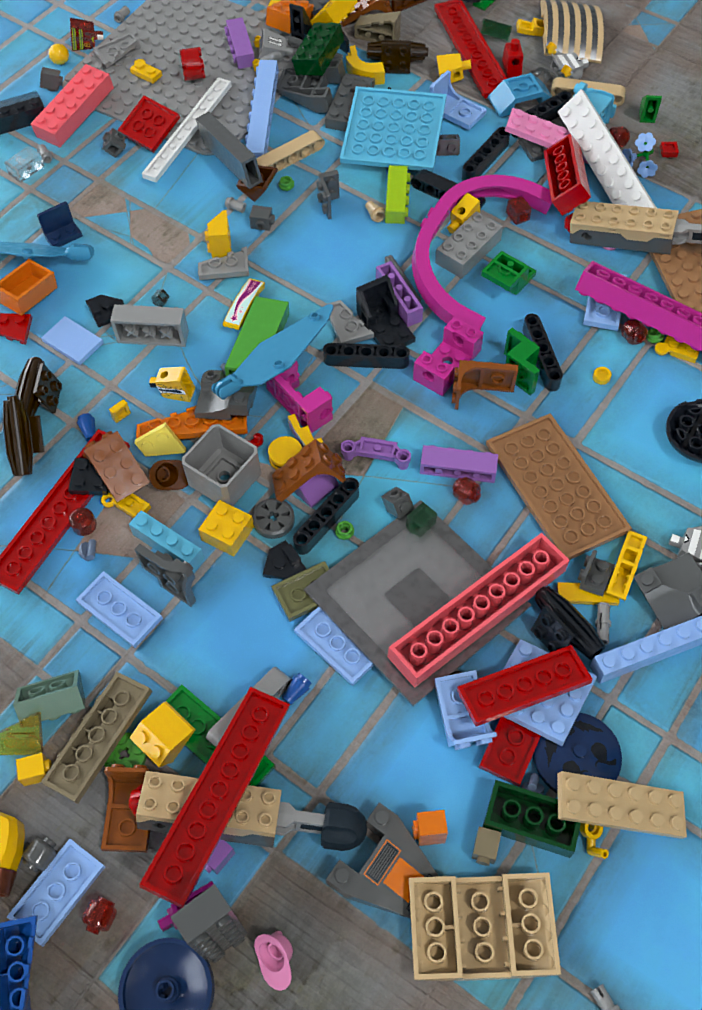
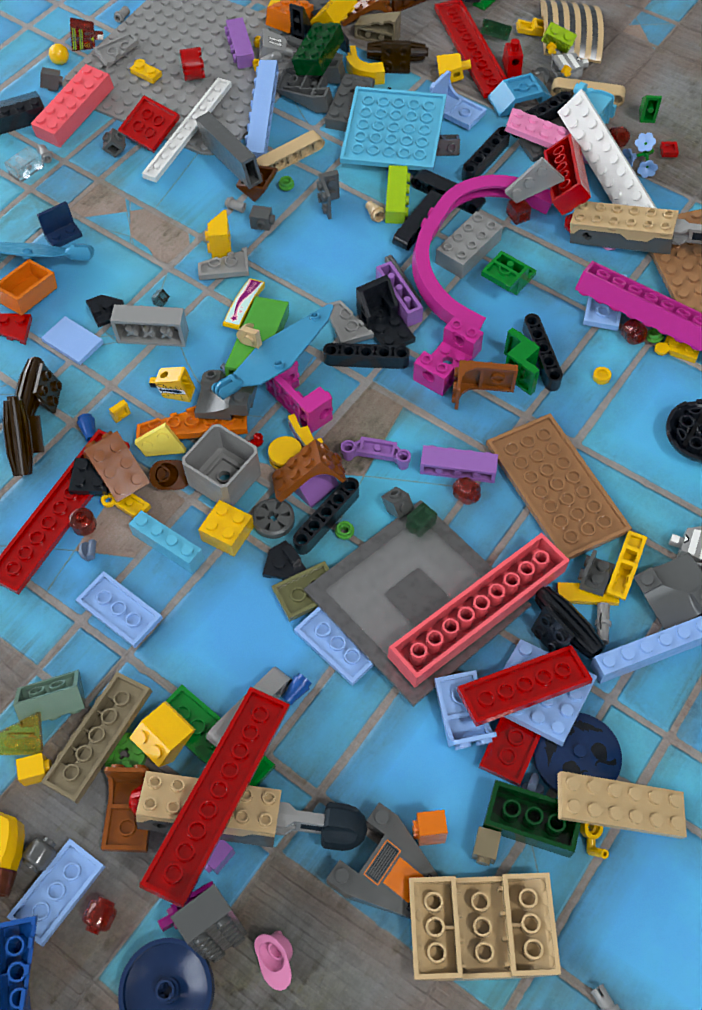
(172, 574): dark grey slope -> none
(249, 336): none -> tan plate
(409, 231): none -> black beam
(462, 211): yellow torso -> none
(534, 180): none -> light grey wing
(560, 36): none -> lime brick

